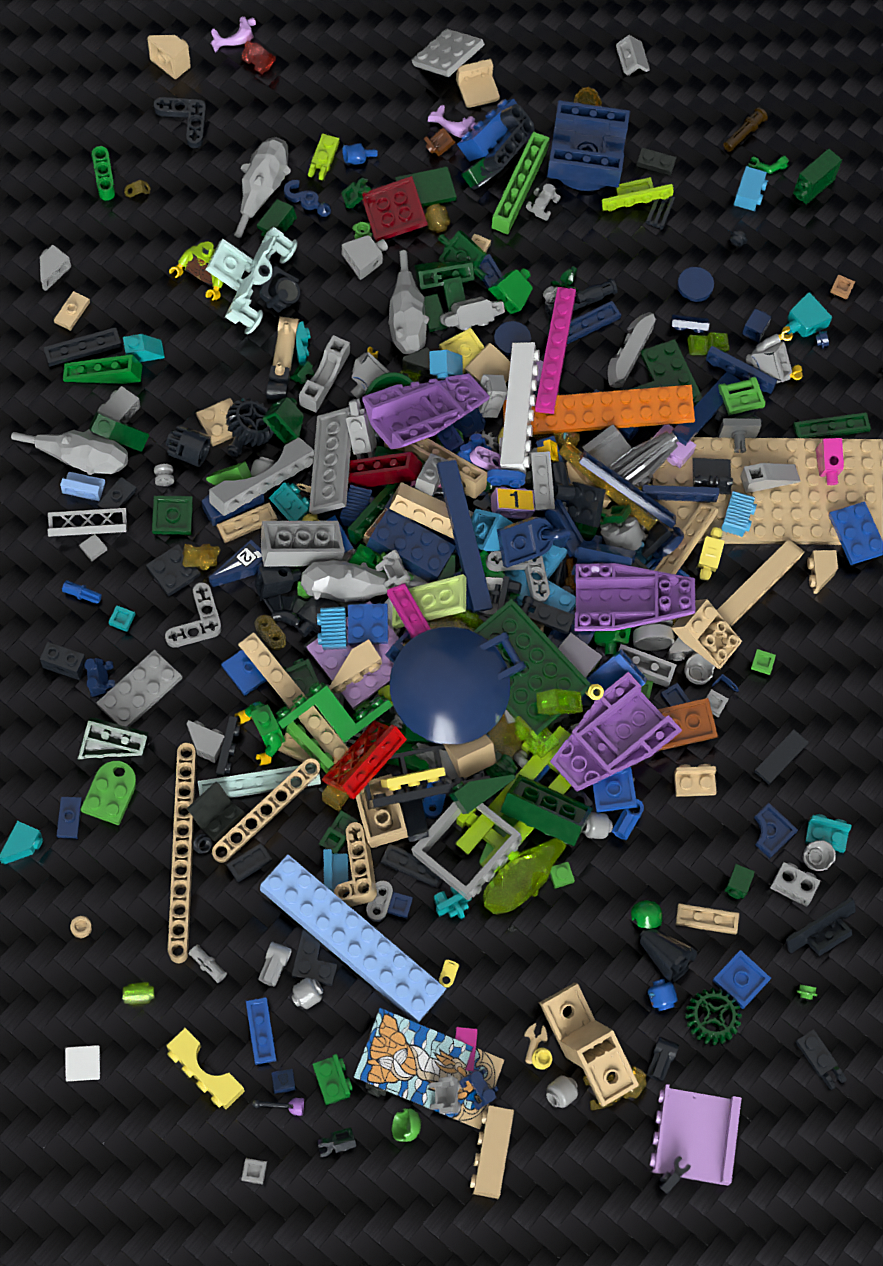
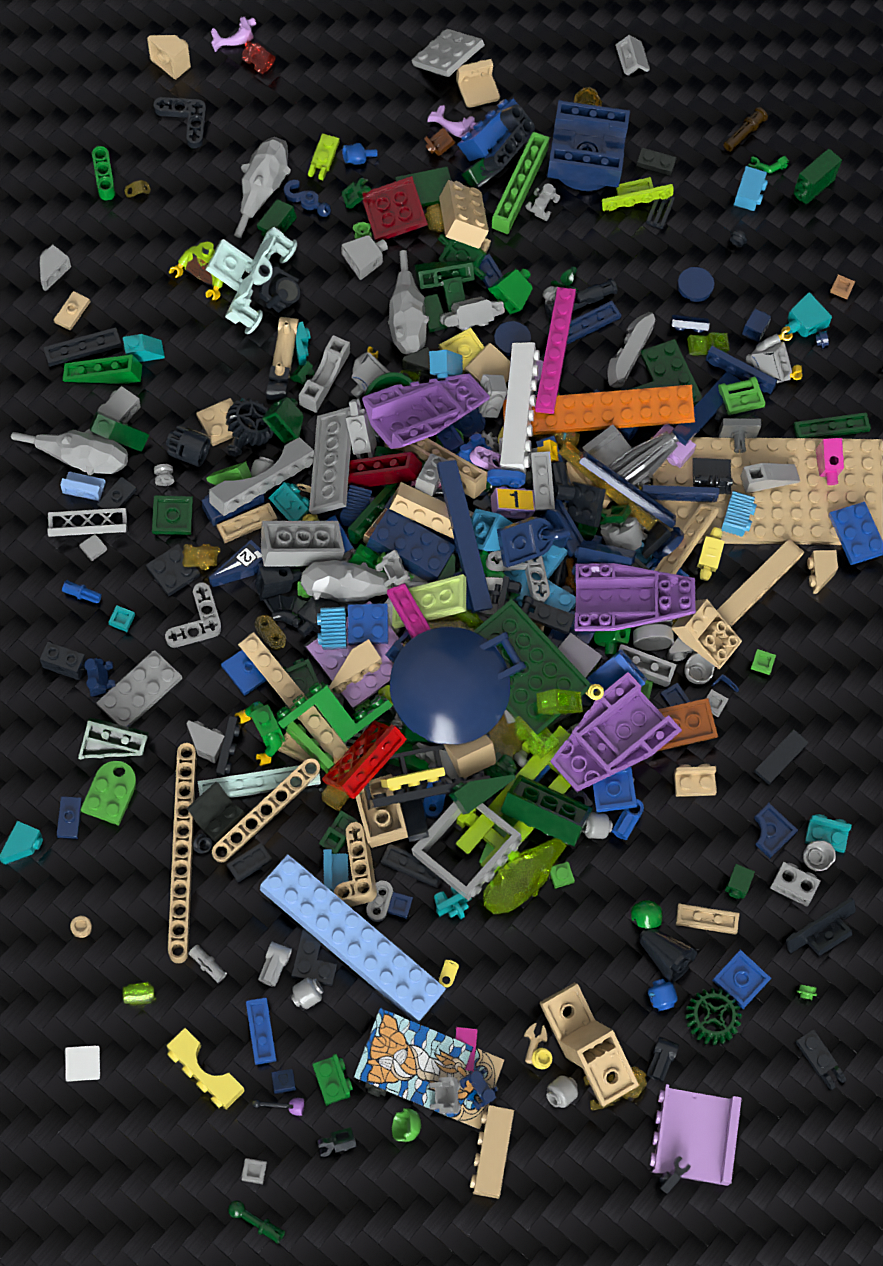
(237, 1210): none -> dark green pin
(463, 214): none -> tan brick

